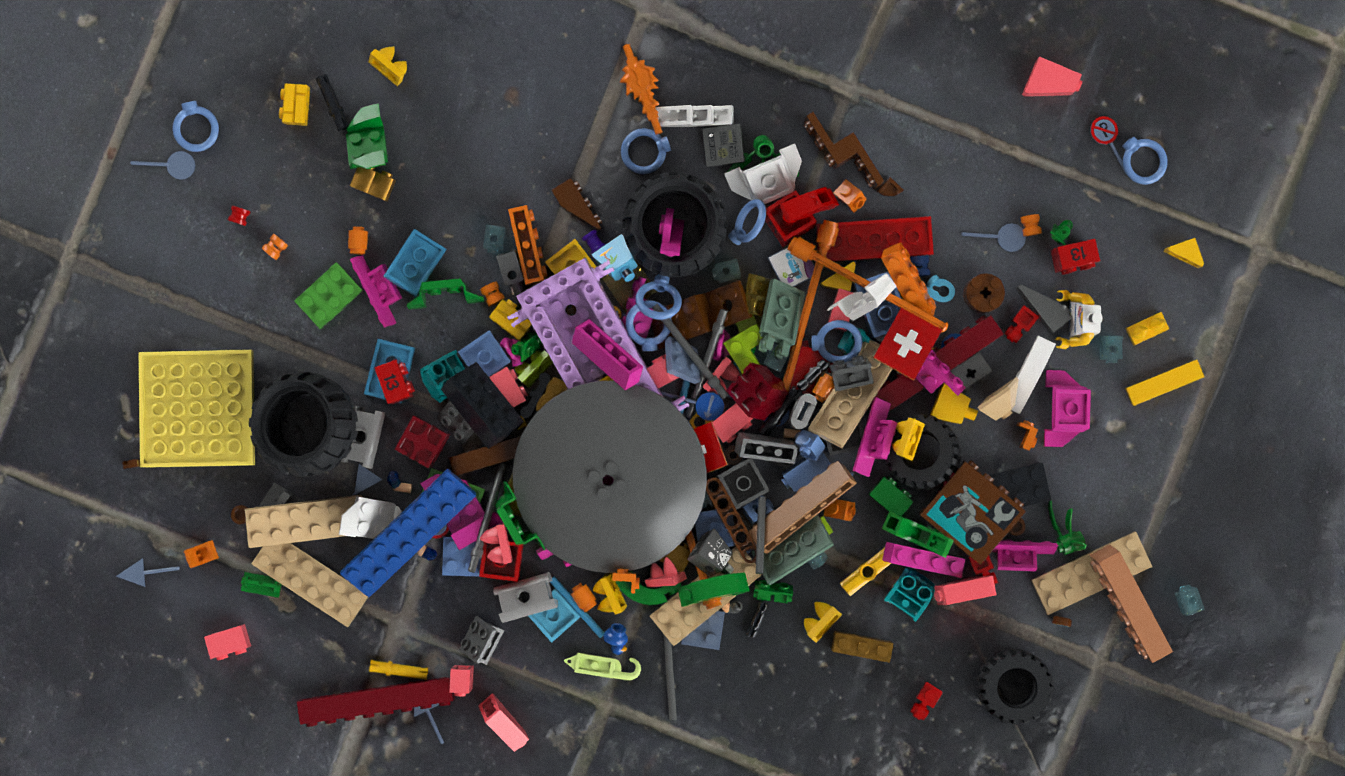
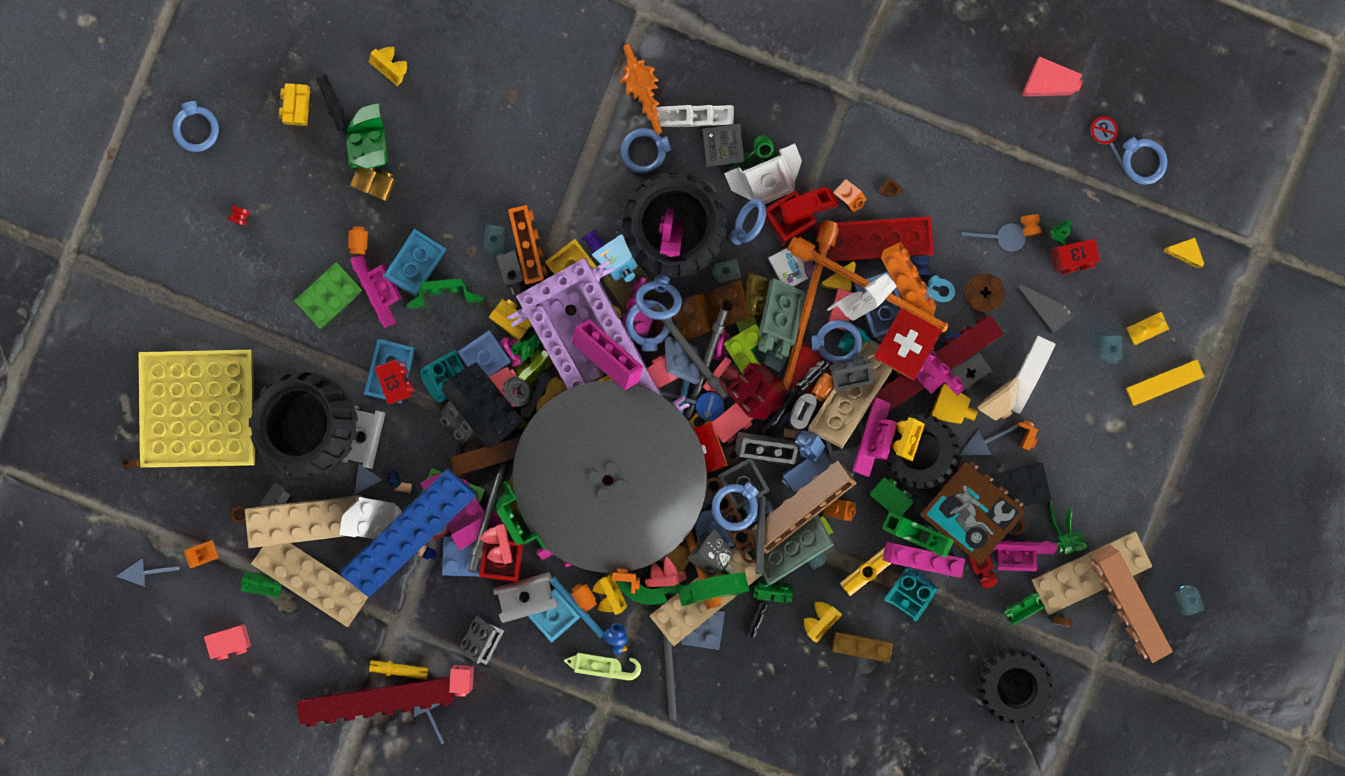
(179, 165): sand blue piece -> none
(271, 250): orange wheel -> none
(422, 441): dark red piece -> none
(495, 297): orange wheel -> none
(503, 723): coral slope -> none
(523, 392): none -> dark grey gear
(572, 201): reddish brown slope -> none
(732, 607): dark grey arm -> none
(749, 493): none -> medium blue piece
(843, 151): reddish brown bracket -> none
(928, 696): red plate -> none
(964, 590): coral slope -> none
(978, 446): none -> sand blue piece
(1024, 320): red plate -> none
(1024, 609): none -> green hinge
(1069, 408): dark pink piece -> none
(1085, 319): torso -> none

